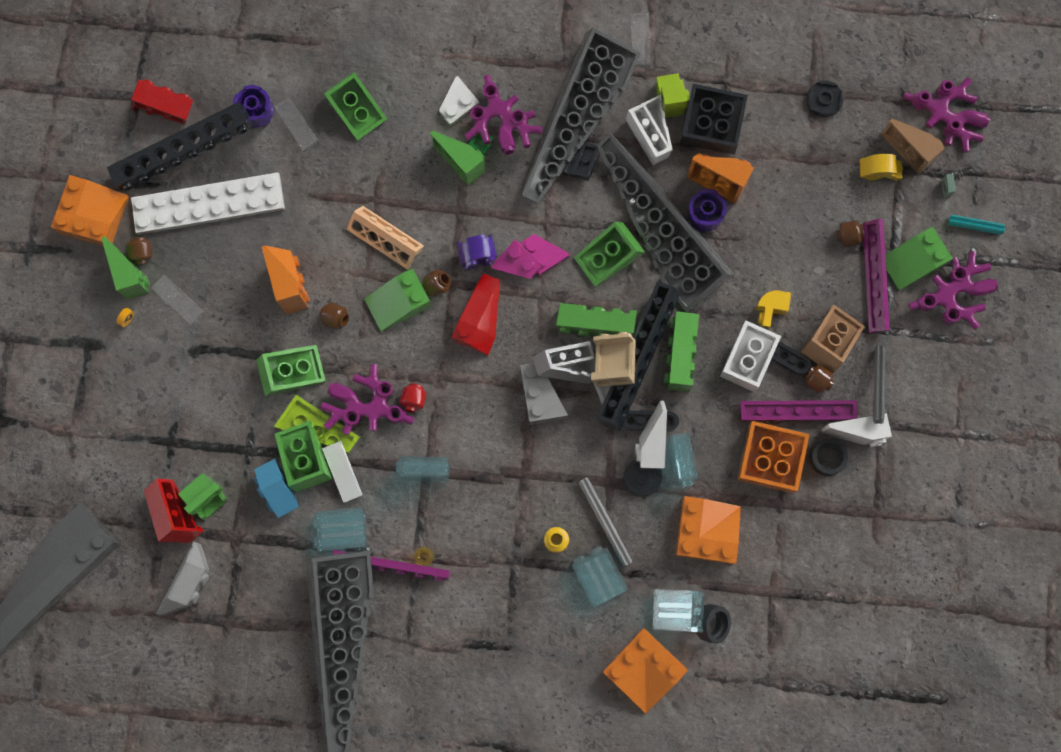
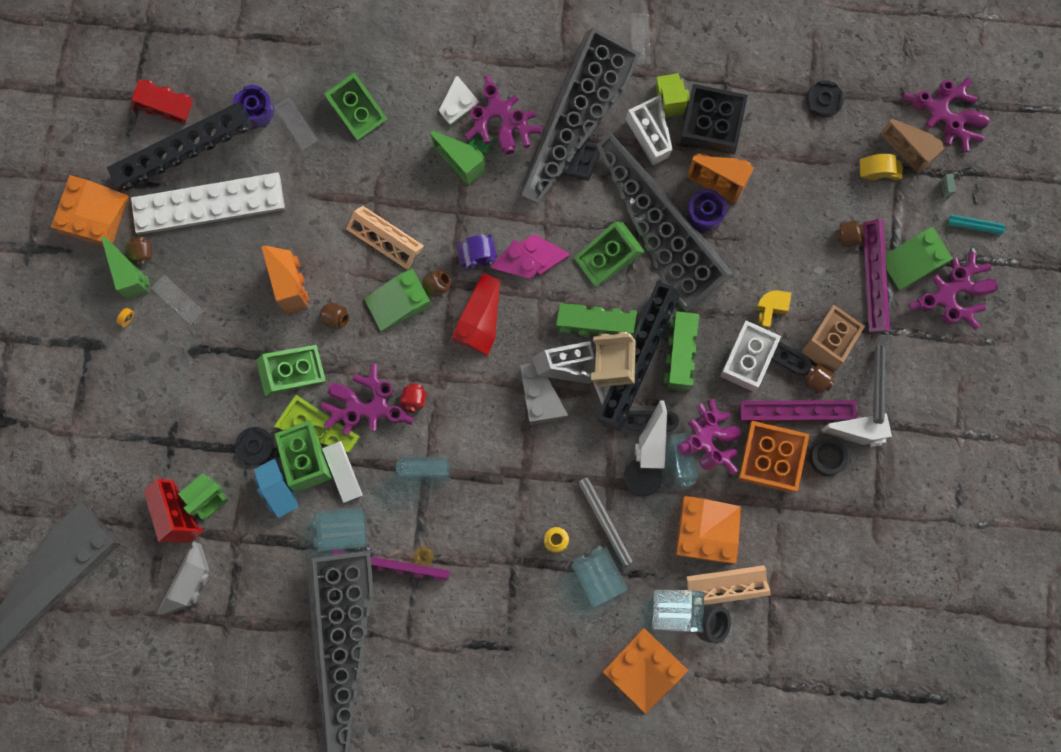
(254, 446): none -> black tile
(706, 428): none -> magenta plant
(729, 581): none -> light nougat fence

